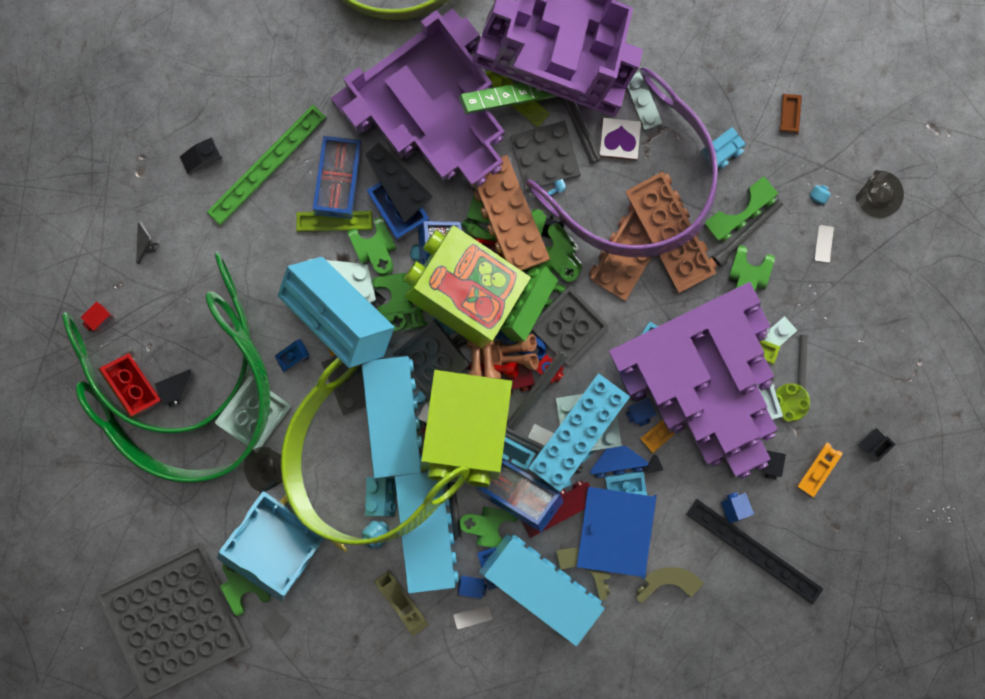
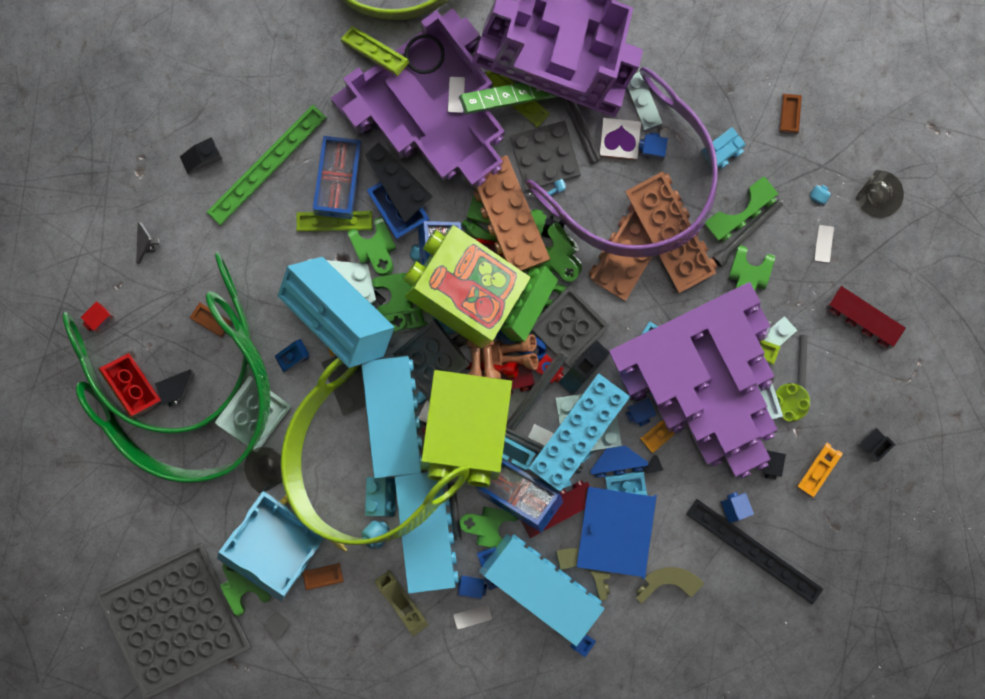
(204, 317): none -> dark orange tile
(322, 576): none -> dark orange tile
(374, 50): none -> lime tile
(428, 37): none -> black tyre
(456, 88): none -> white sticker
(584, 367): none -> black slope
(584, 646): none -> blue plate
(653, 146): none -> blue brick
(865, 317): none -> dark red brick

